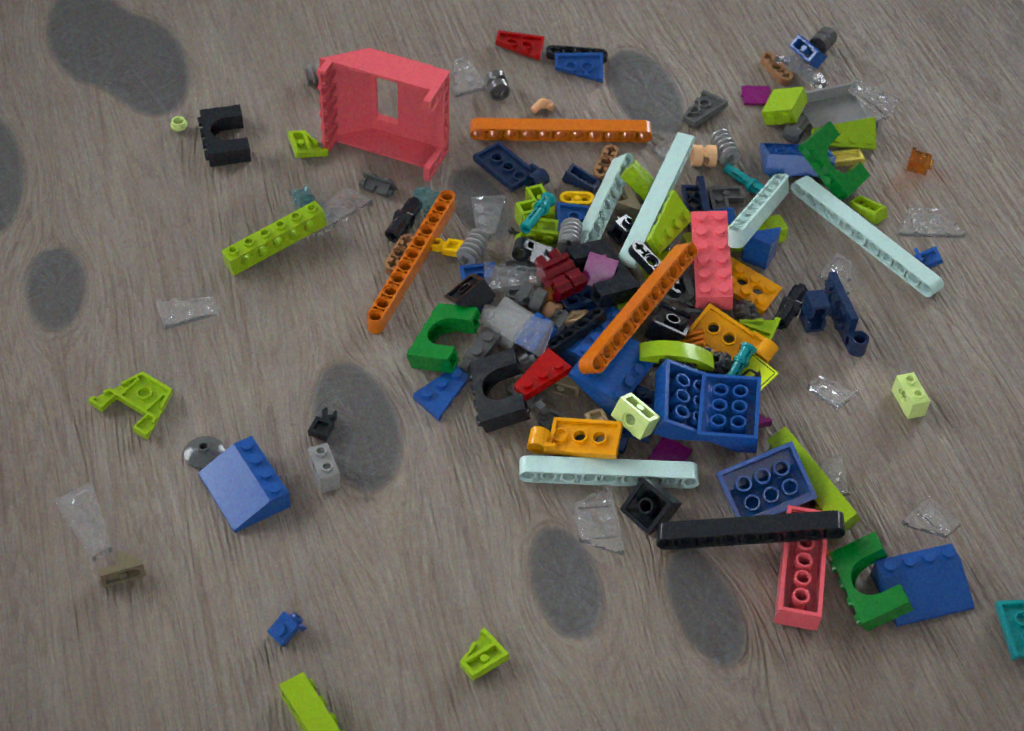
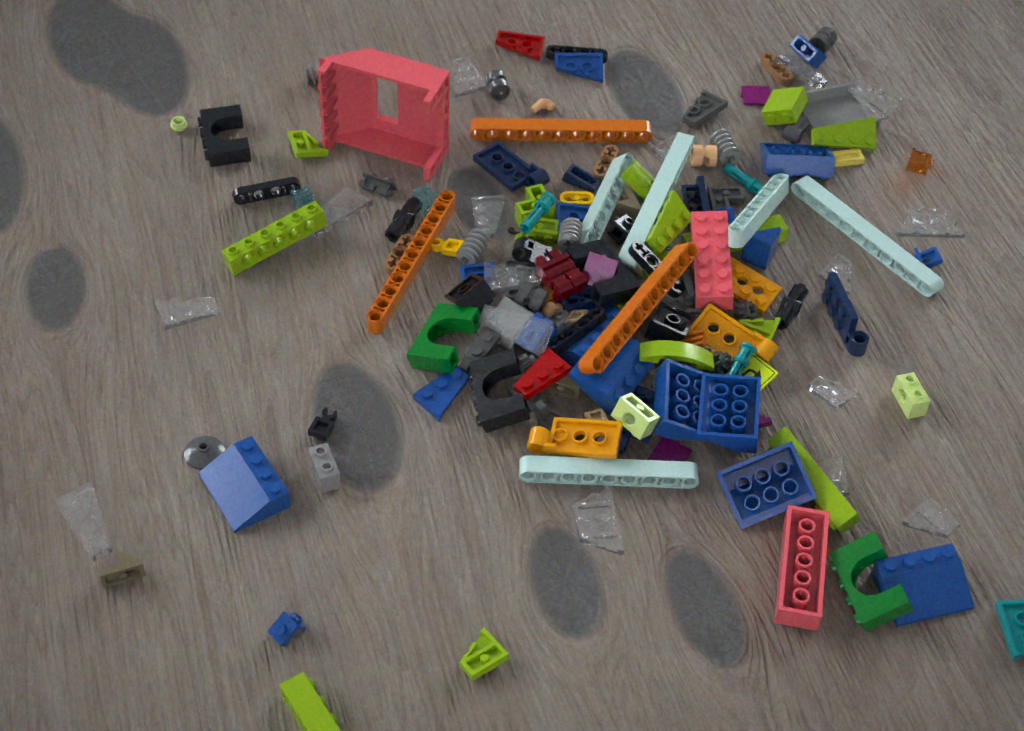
(141, 394): lime wing -> none
(266, 192): none -> black beam
(650, 505): black slope -> none
(750, 530): black beam -> none
(814, 310): dark blue brick -> none
(816, 153): green arch -> none
(869, 209): lime slope -> none

